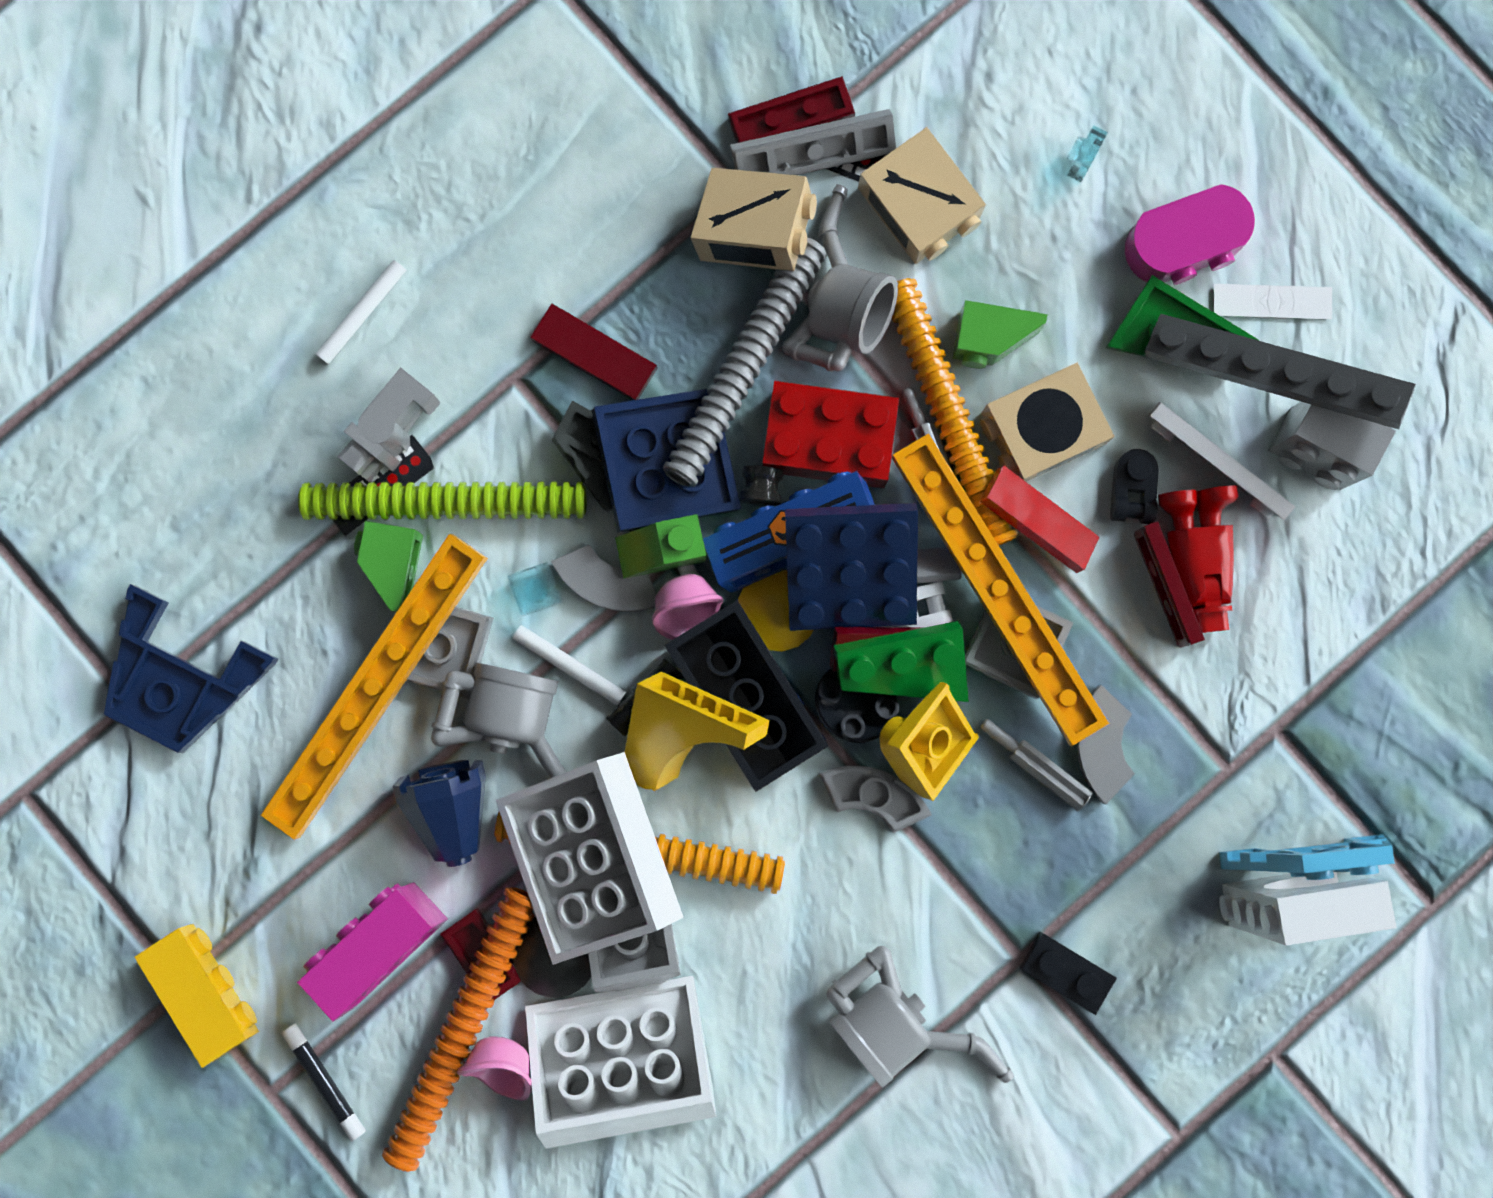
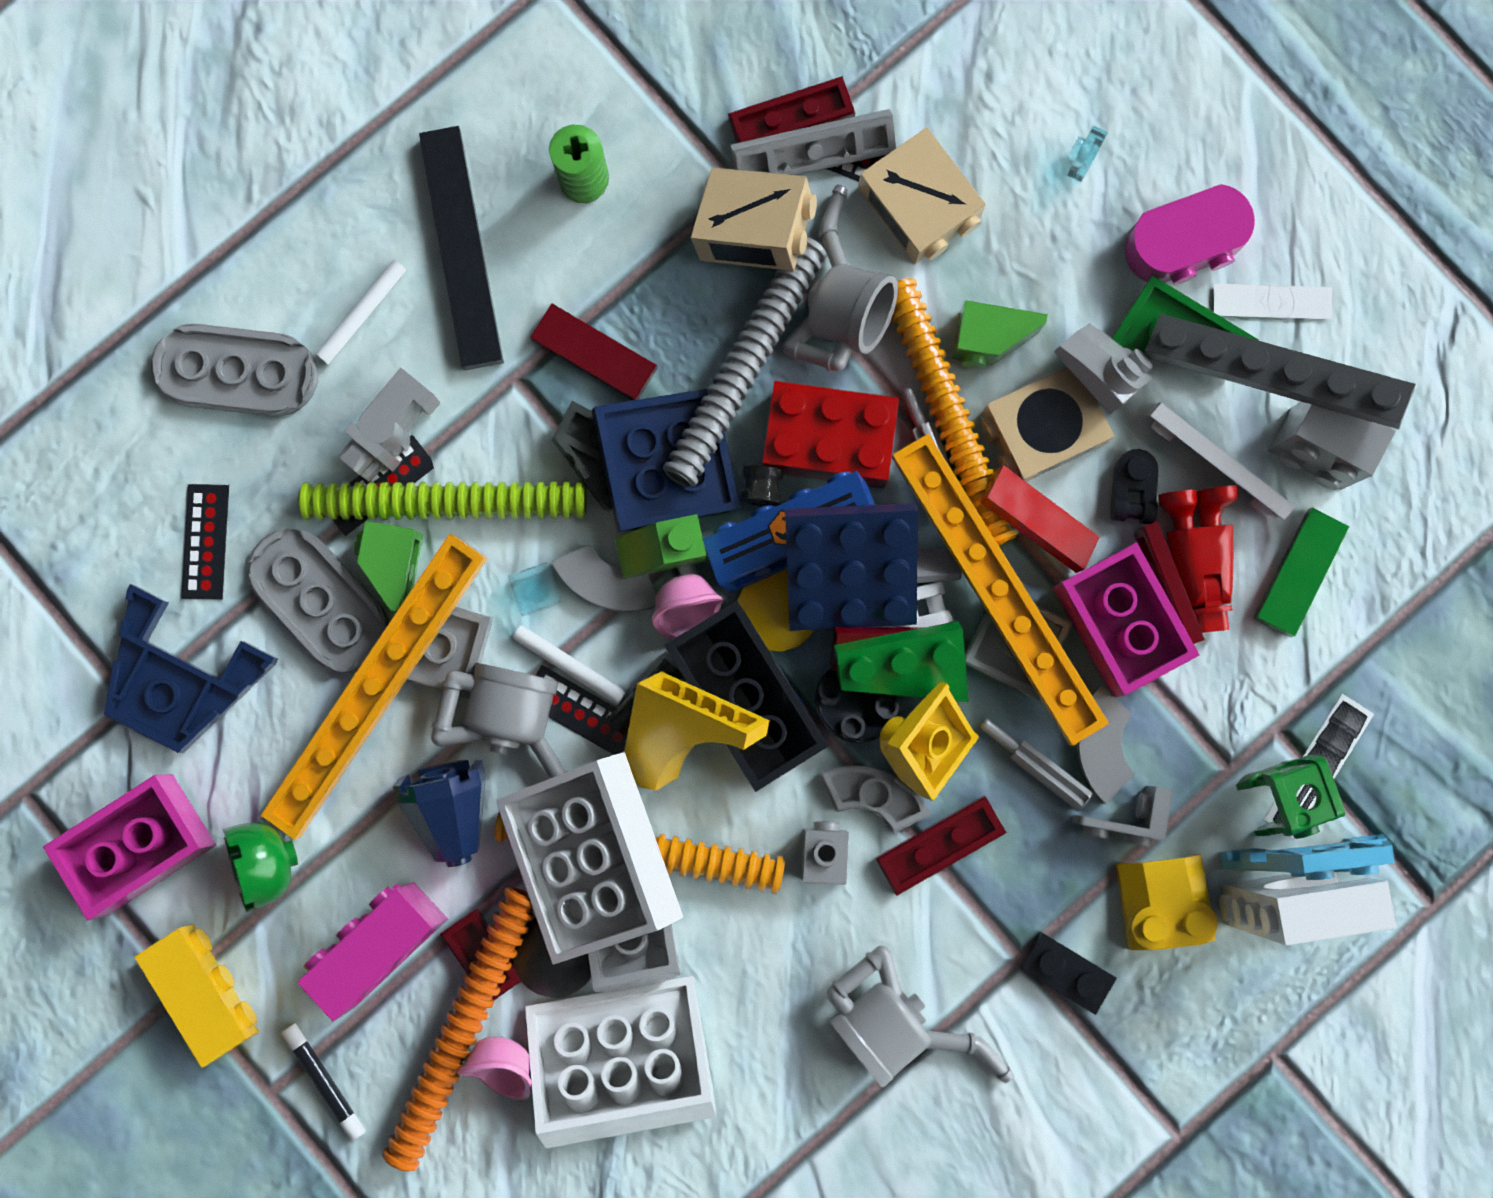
(129, 846): none -> dark pink brick
(205, 541): none -> black sticker
(234, 370): none -> light grey tile
(259, 863): none -> green cylinder
(316, 599): none -> light grey tile
(461, 248): none -> black tile
(579, 163): none -> bright green piece
(583, 713): none -> black sticker
(825, 854): none -> light grey brick
(940, 845): none -> dark red tile
(1105, 367): none -> light grey slope
(1126, 621): none -> dark pink brick
(1151, 809): none -> light grey bracket
(1165, 904): none -> yellow slope
(1284, 783): none -> green piece
(1301, 572): none -> green tile
(1333, 743): none -> sticker

